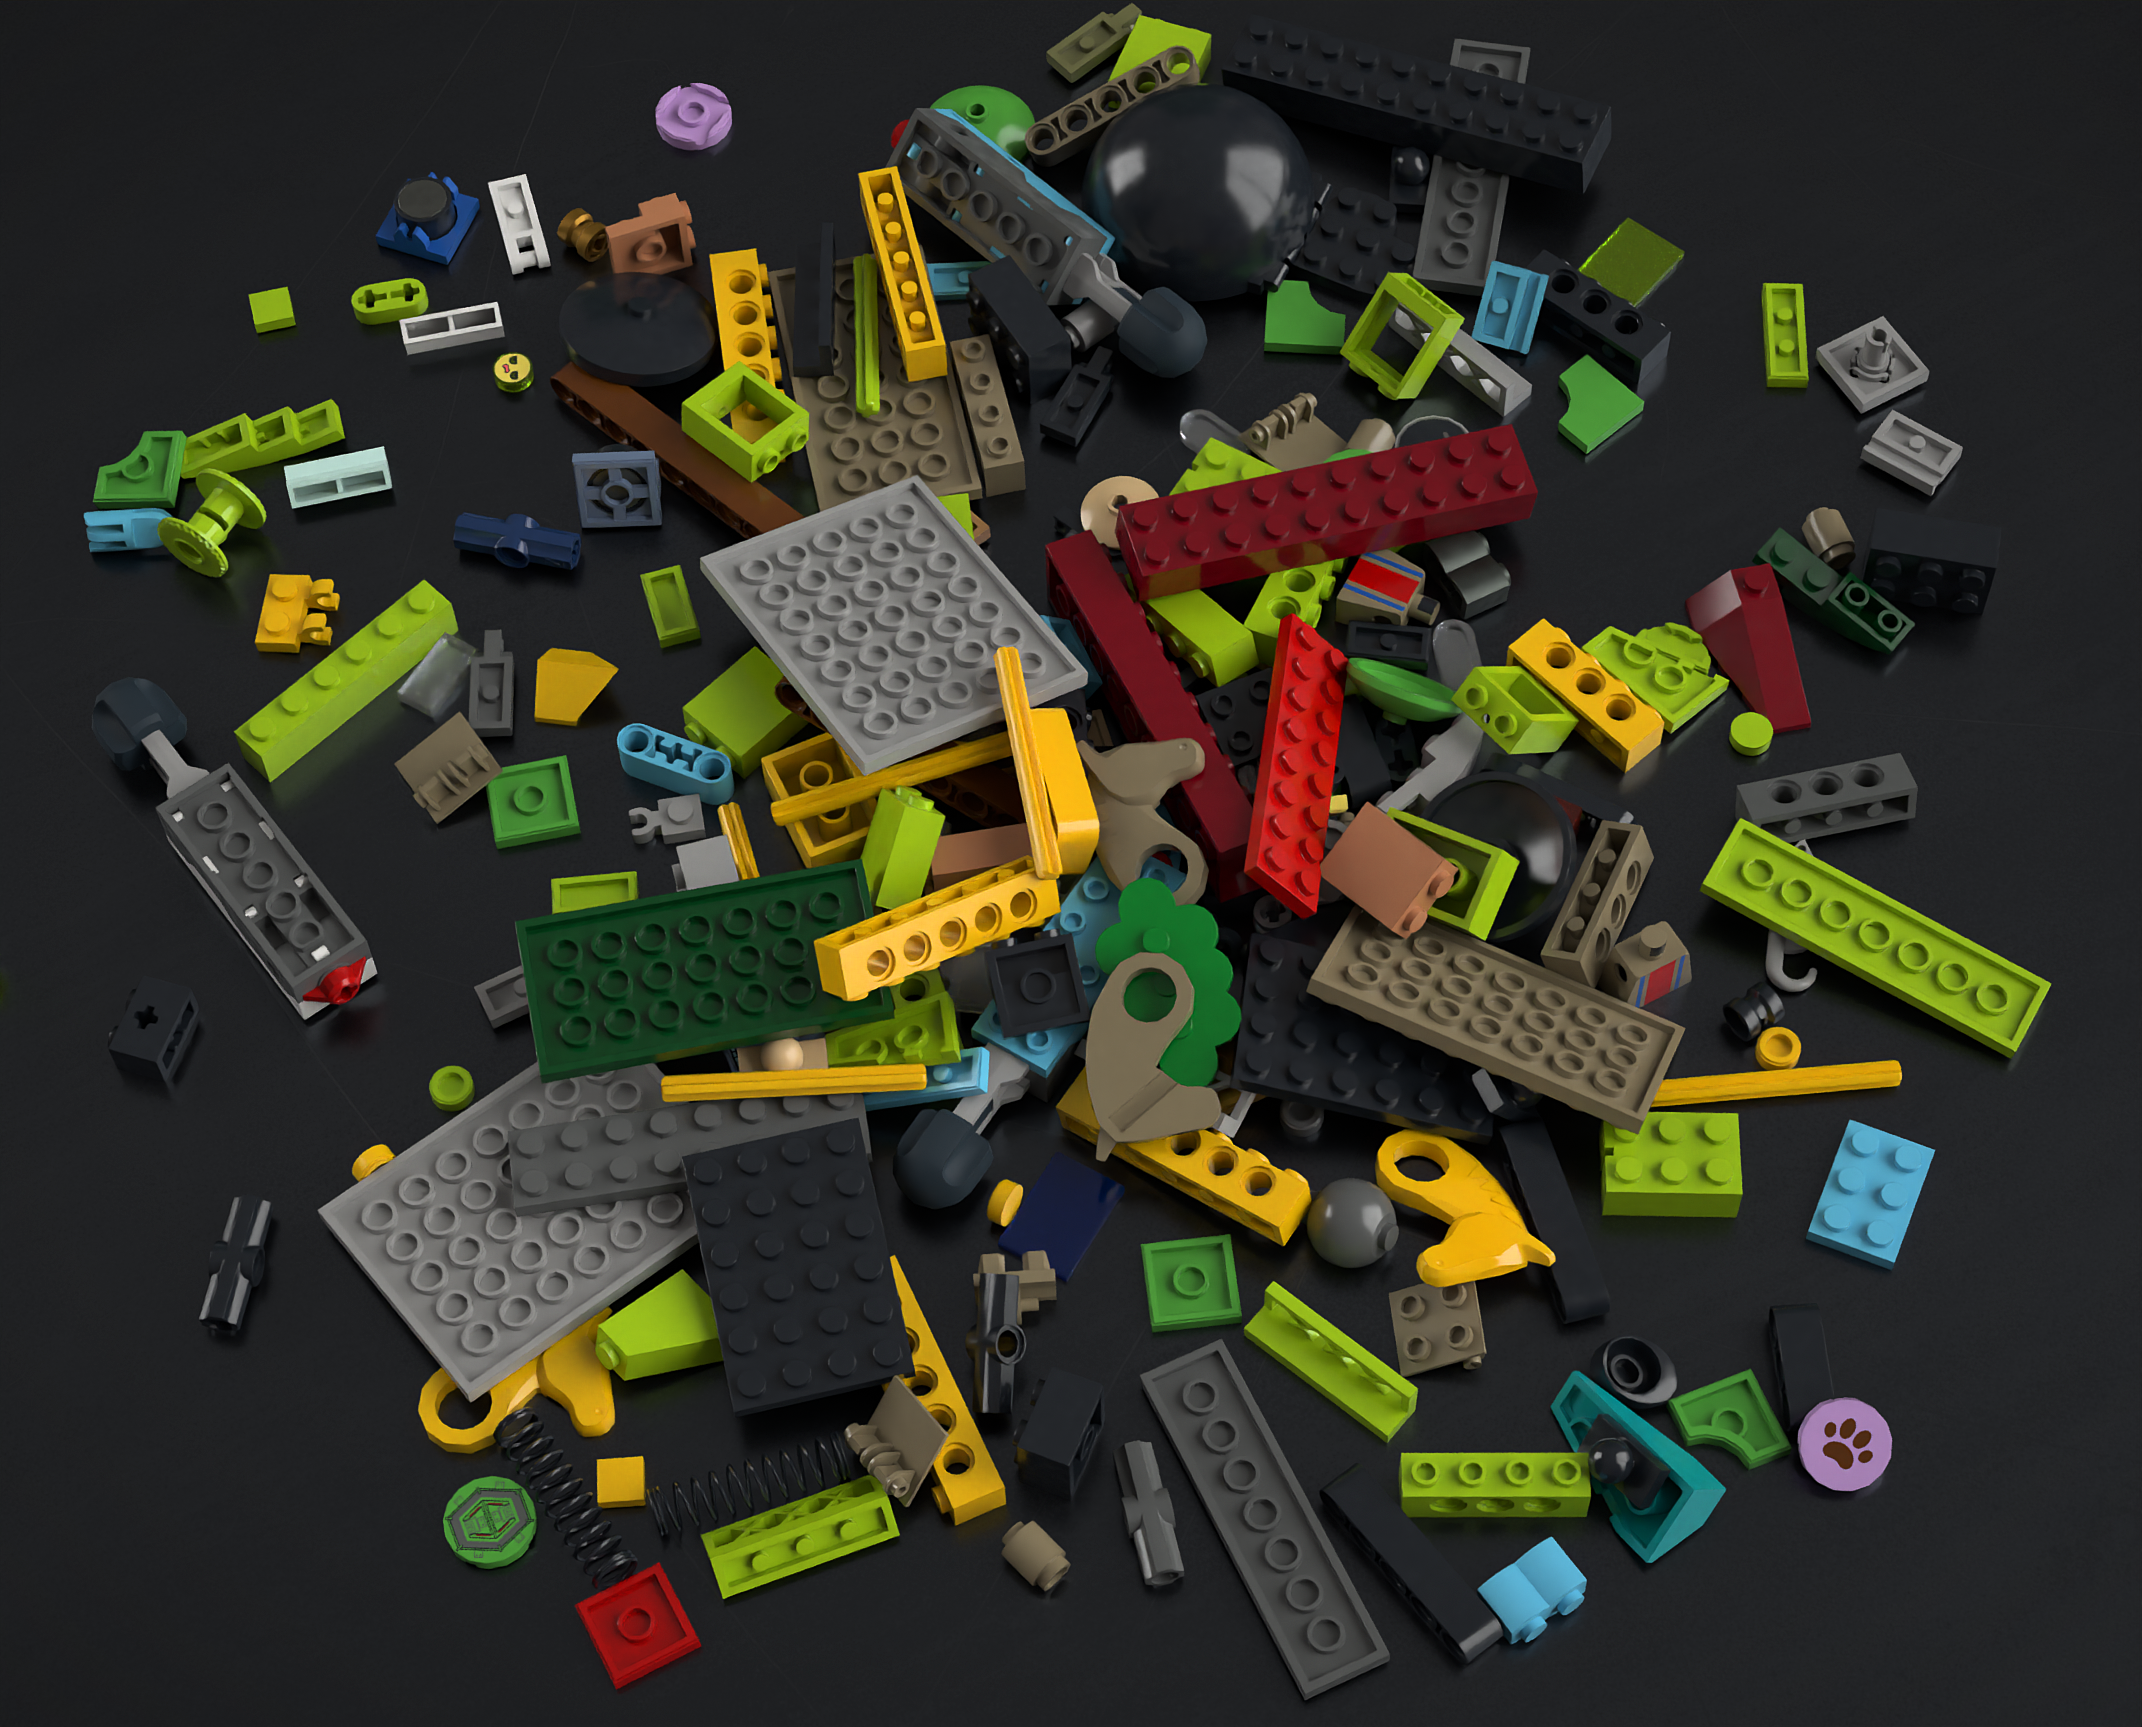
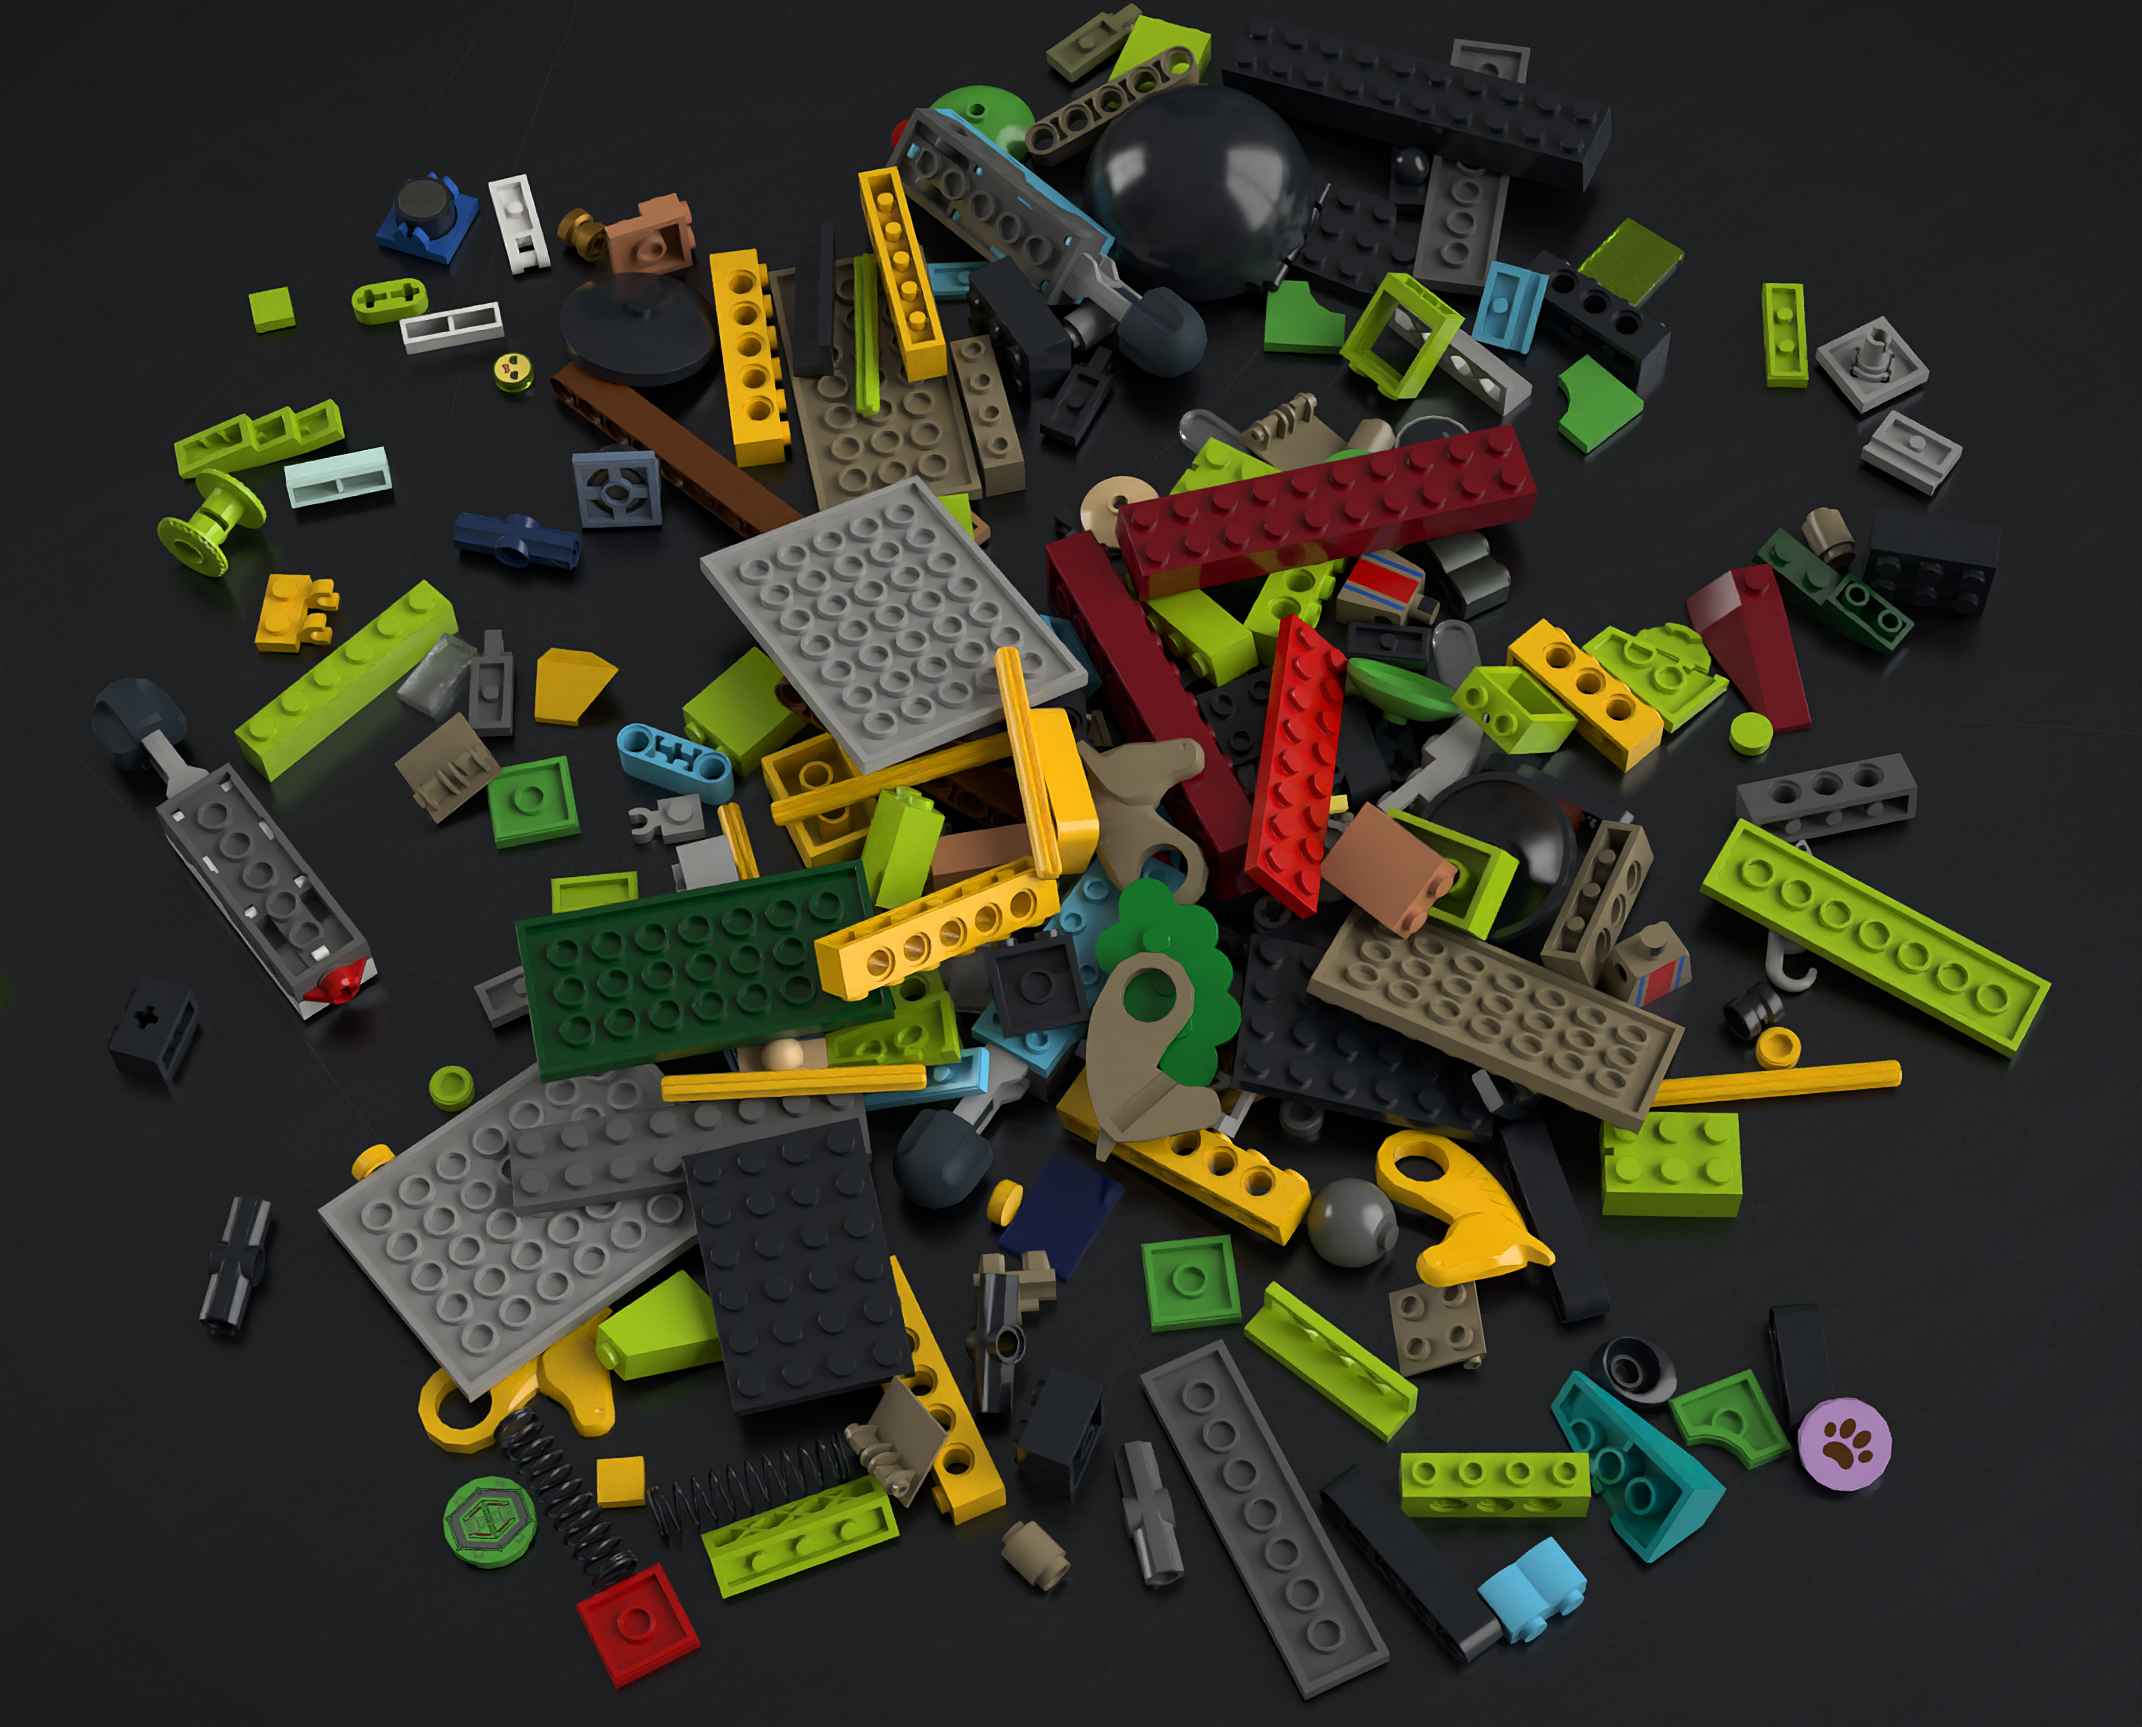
(124, 529): medium azure arm -> none
(146, 476): bright green tile -> none
(670, 606): lime tile -> none
(693, 116): lavender tile -> none
(739, 383): lime window -> none
(1623, 1461): black tile -> none
(1870, 1194): medium azure plate -> none

